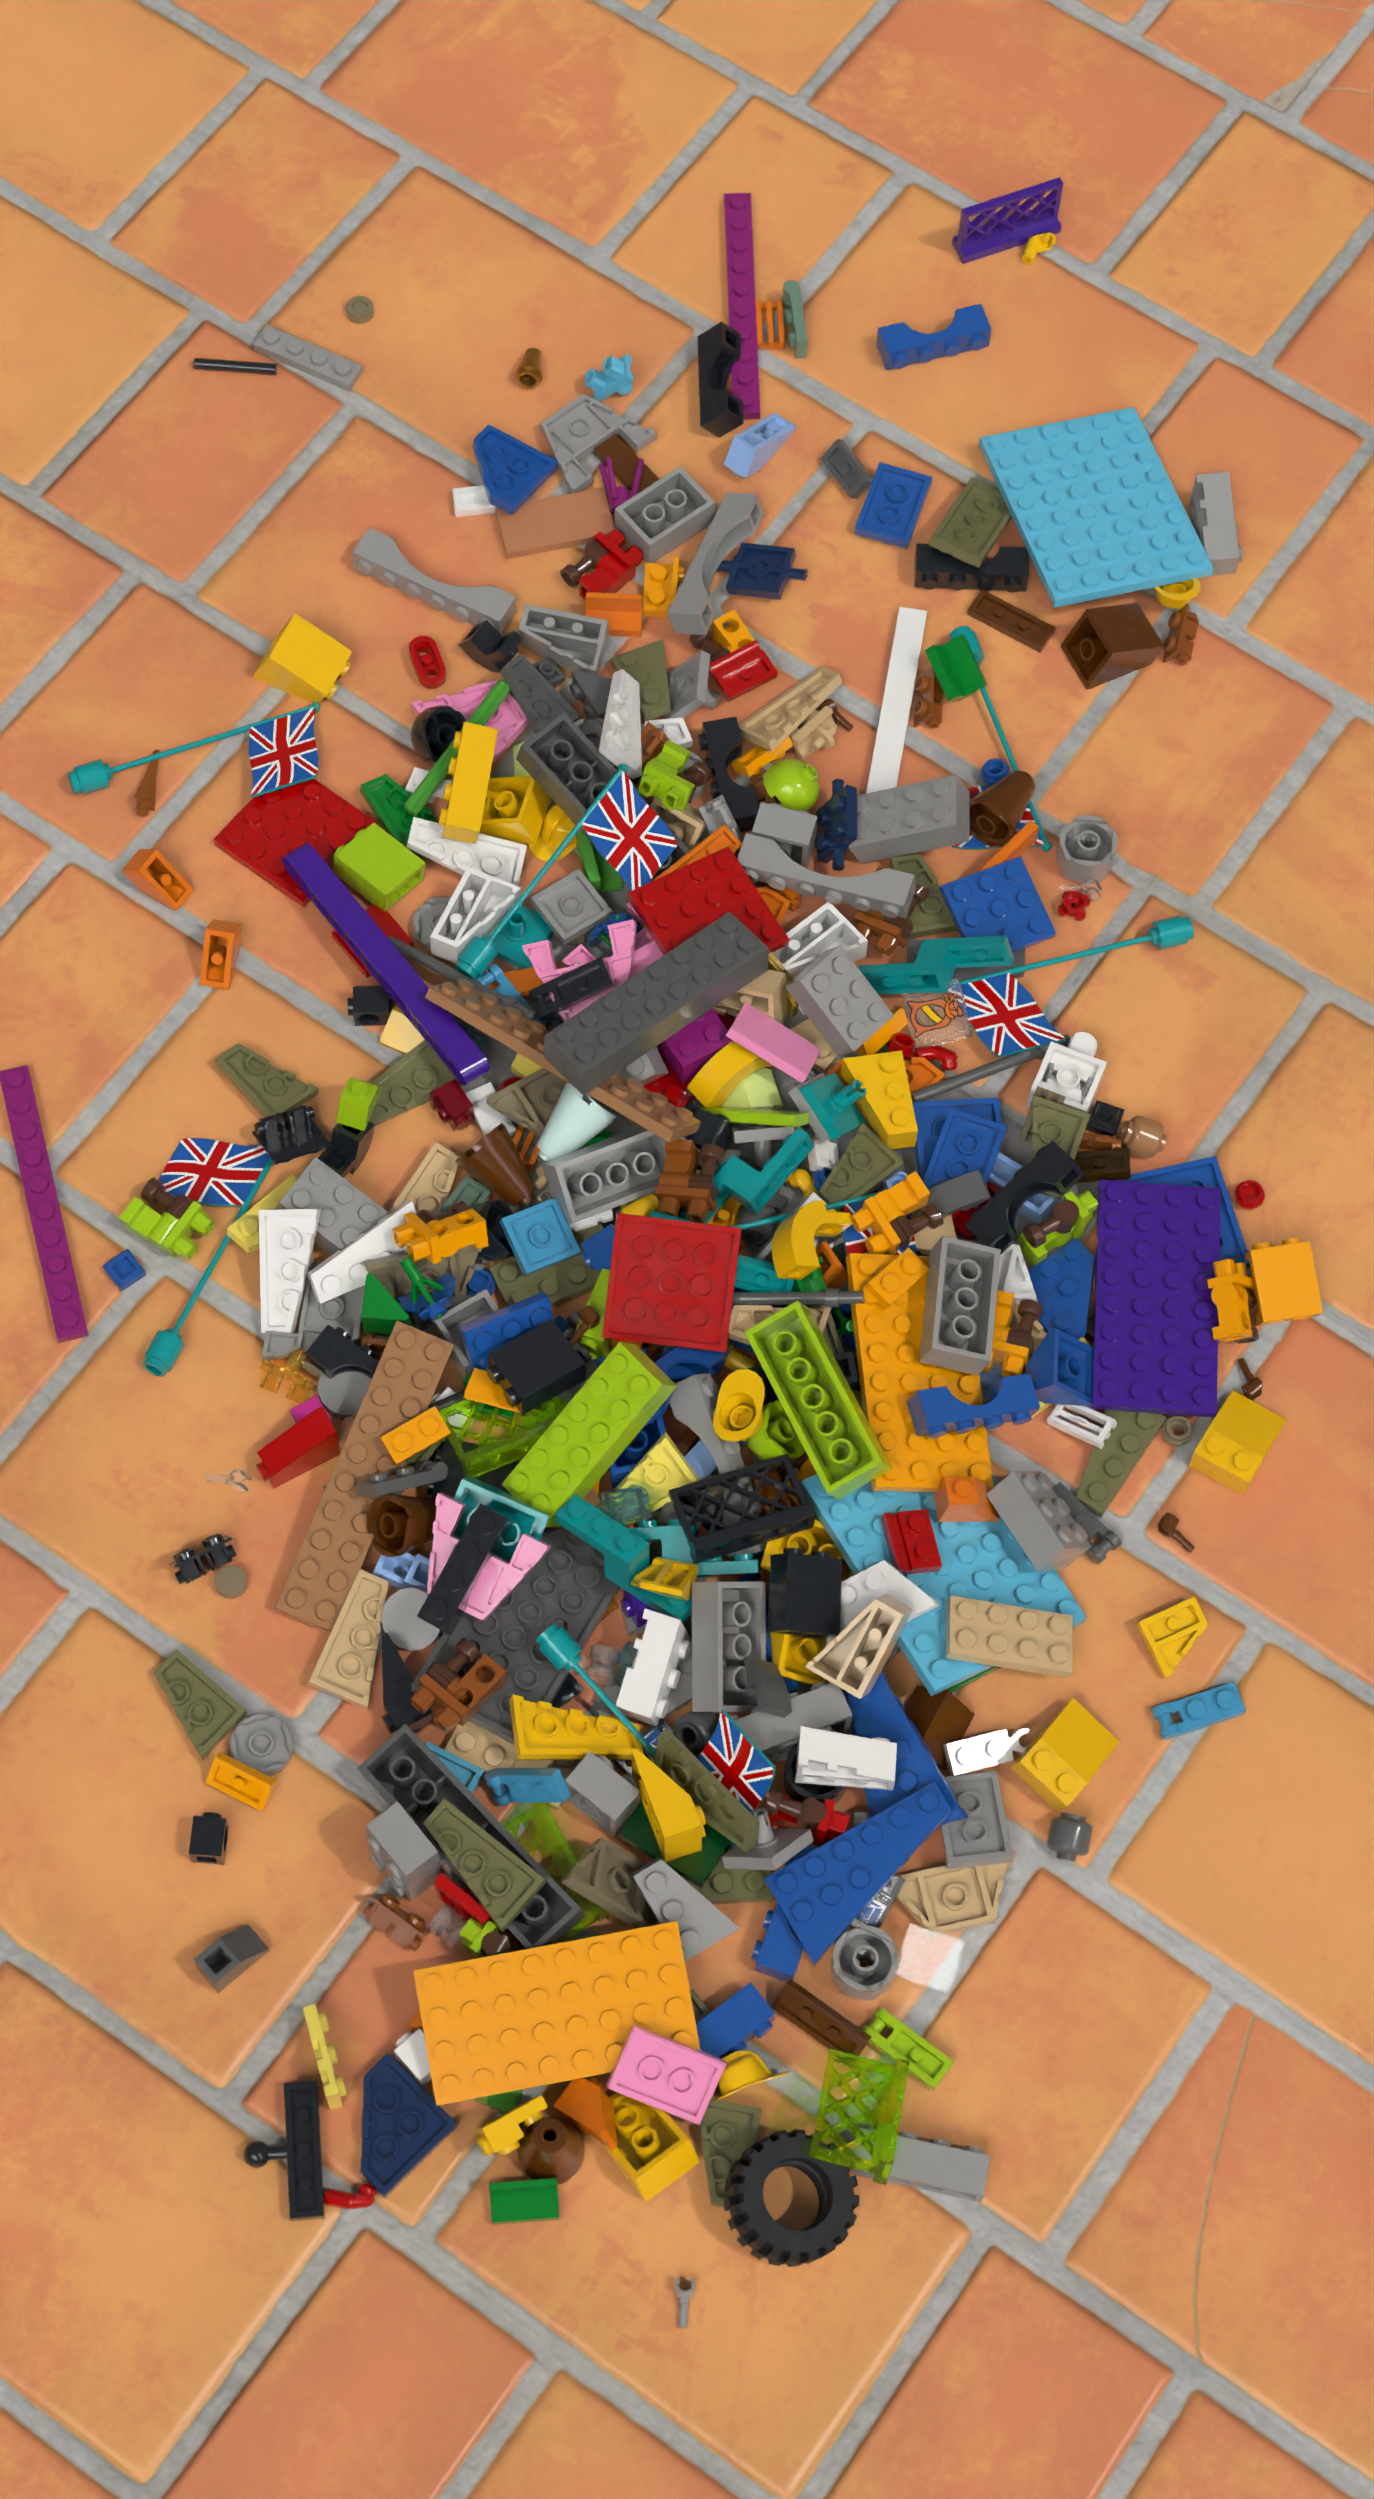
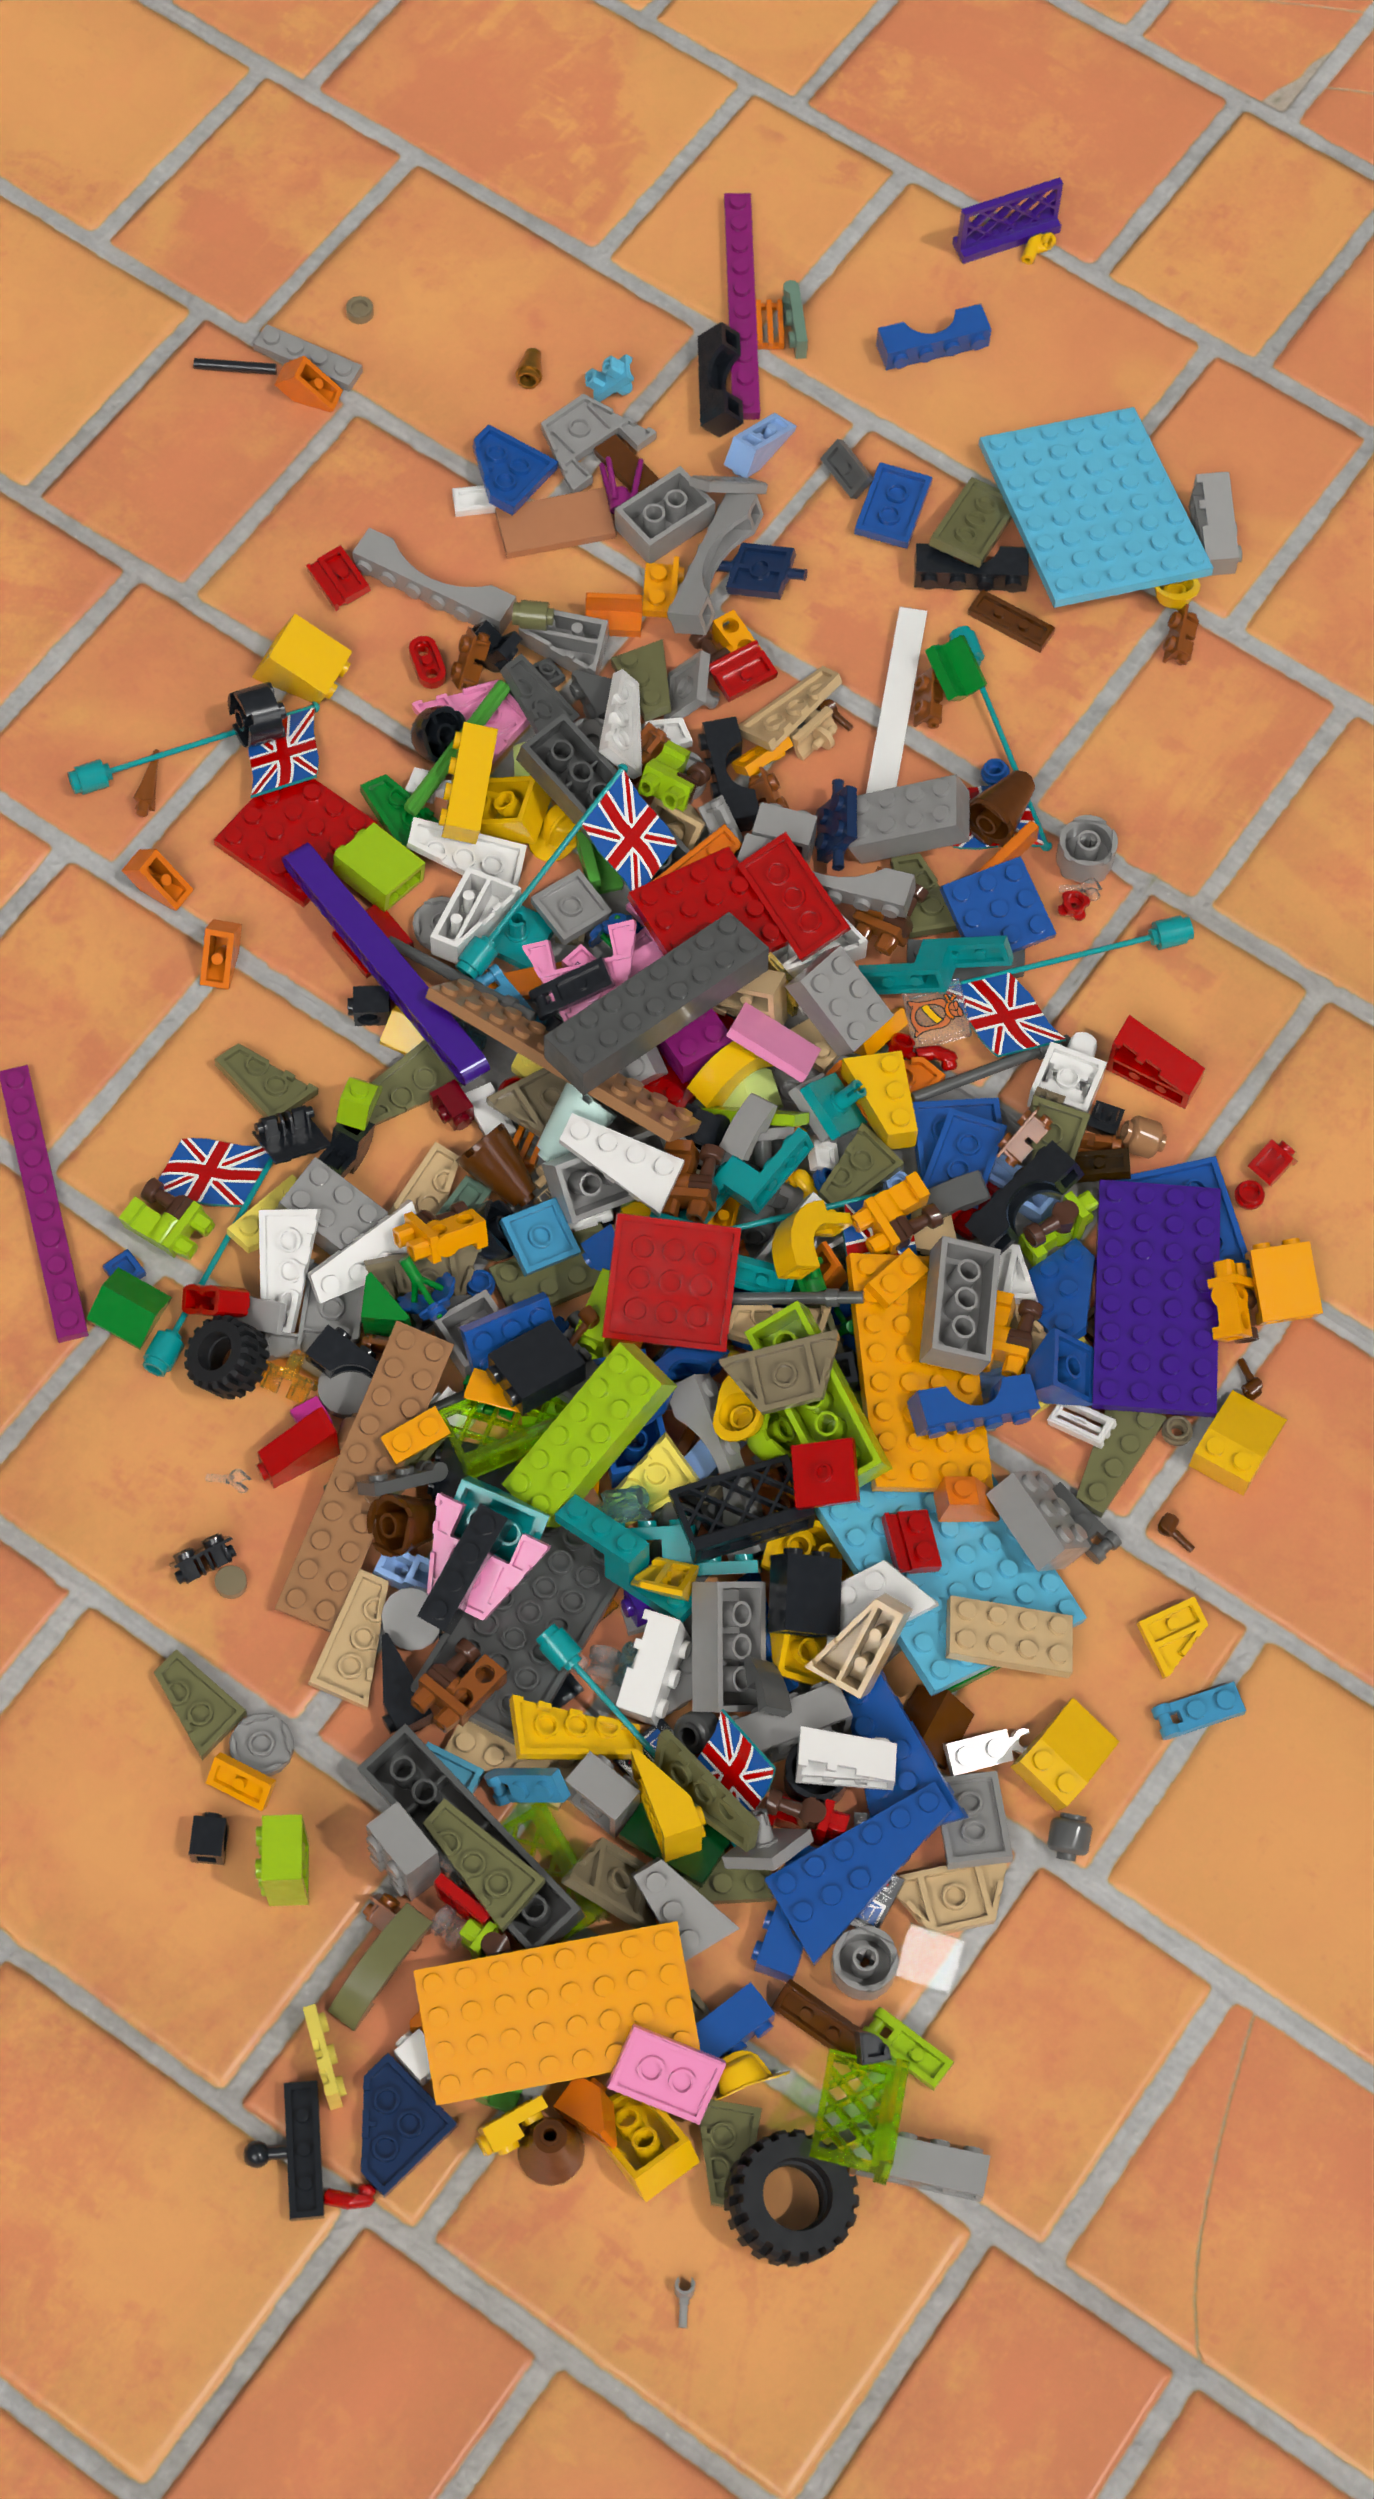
(128, 1307): none -> green slope
(215, 1300): none -> red brick
(230, 1956): dark grey slope -> none
(244, 1363): none -> black tyre
(257, 715): none -> black brick
(266, 1315): none -> light grey slope
(284, 1860): none -> lime brick
(308, 385): none -> orange slope
(338, 577): none -> red plate
(379, 1965): none -> olive slope
(470, 648): none -> dark orange hinge
(524, 2201): green panel -> none
(532, 615): none -> olive brick
(610, 562): red hips -> none
(633, 1165): none -> white wing
(728, 484): none -> light grey tile
(748, 1123): none -> light grey slope
(785, 1372): none -> dark tan wing
(793, 784): lime cylinder -> none
(793, 896): none -> red plate
(825, 1473): none -> red plate
(870, 2048): none -> black tile
(1015, 1145): none -> hinge
(1111, 643): reddish brown slope -> none
(1154, 1063): none -> red wedge
(1273, 1161): none -> red bracket

